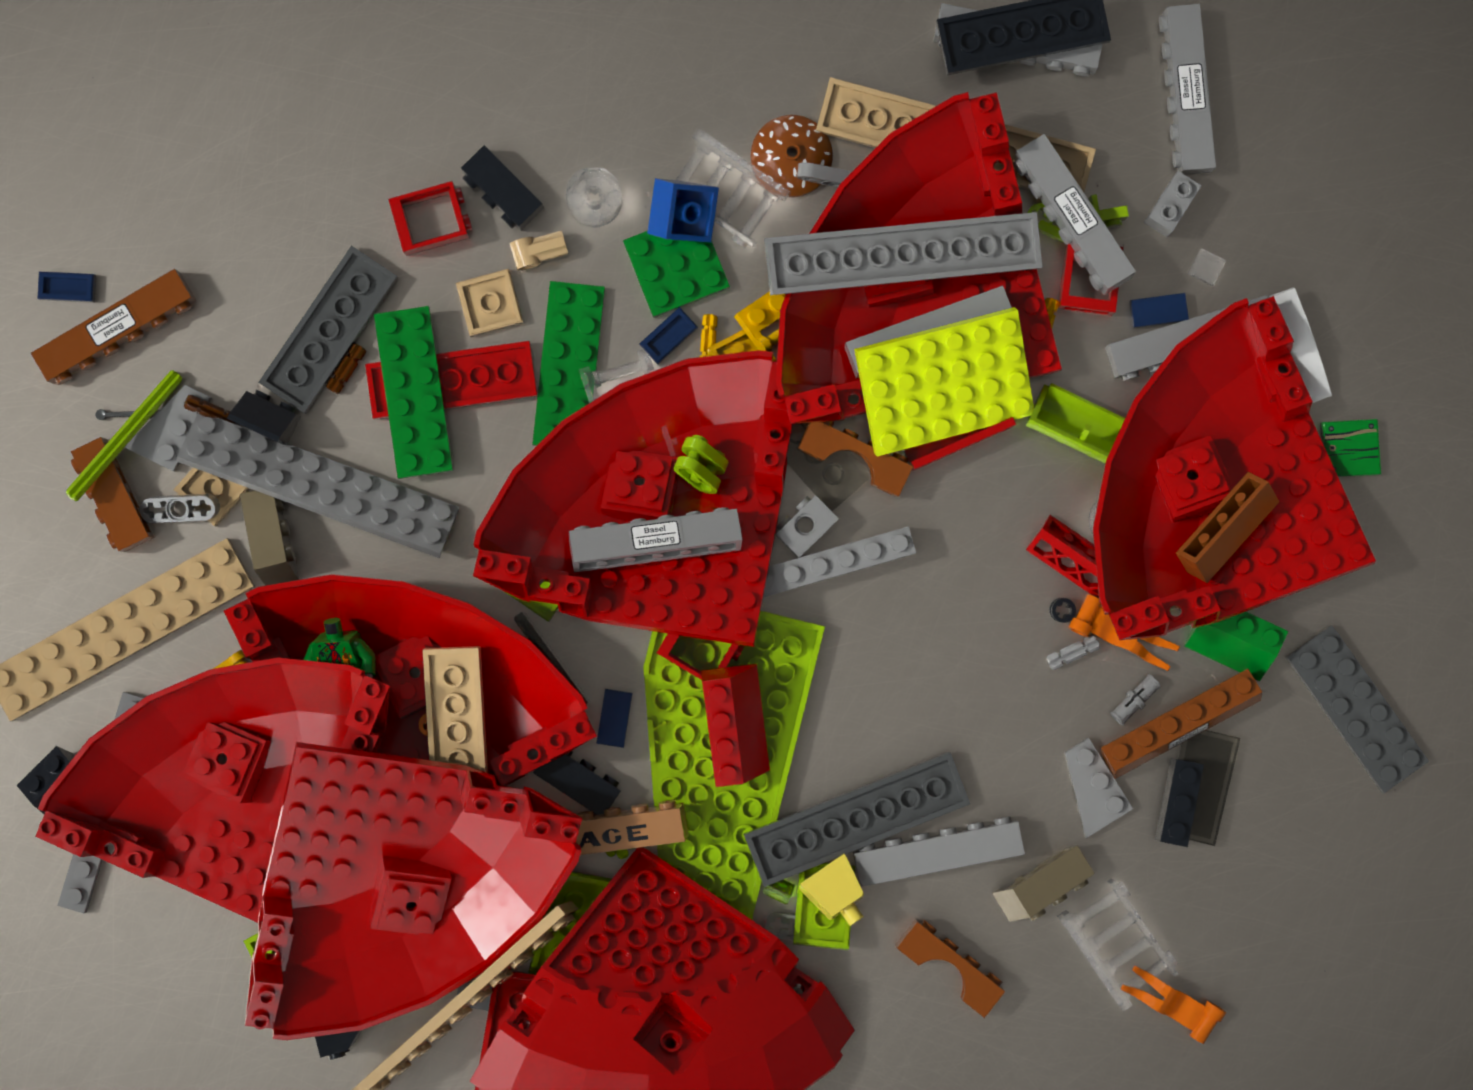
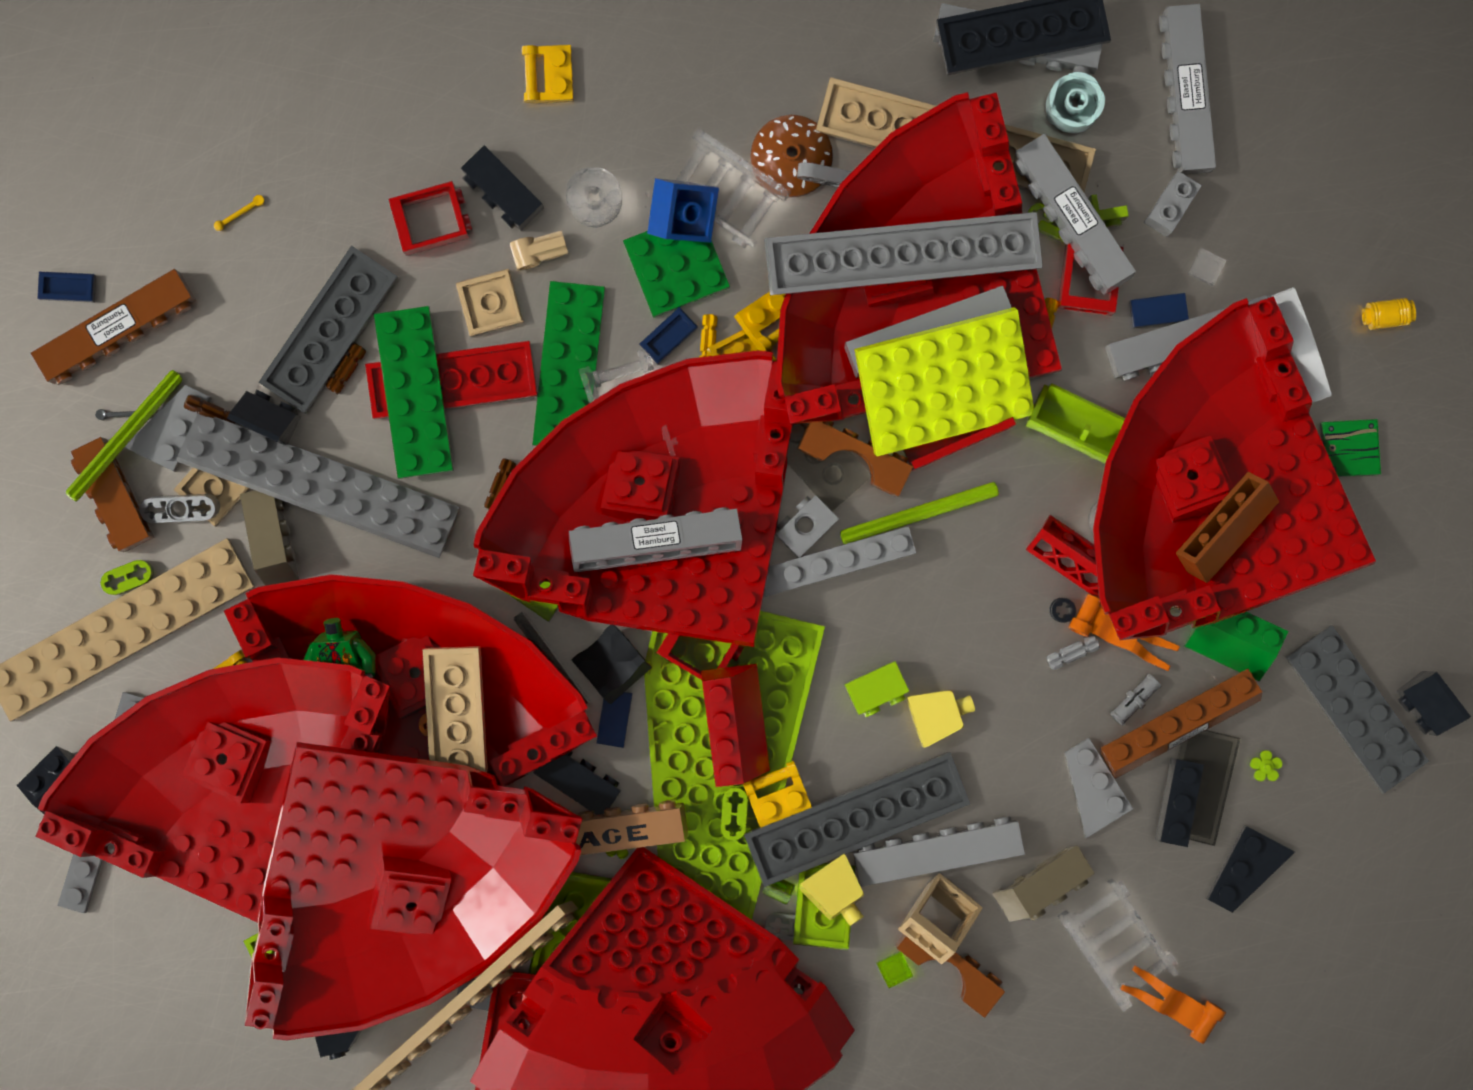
(125, 571): none -> lime beam
(258, 201): none -> yellow hinge
(505, 467): none -> reddish brown axle
(556, 71): none -> yellow plate
(611, 664): none -> black brick
(701, 464): lime brick -> none
(727, 812): none -> lime beam
(781, 802): none -> yellow plate
(876, 689): none -> lime brick
(894, 969): none -> clear neon green tile
(919, 513): none -> lime axle
(929, 936): none -> tan window
(938, 714): none -> light yellow torso
(1089, 97): none -> light aqua brick
(1247, 868): none -> black wing
(1266, 766): none -> lime plant
(1389, 313): none -> yellow head
(1432, 703): none -> black slope

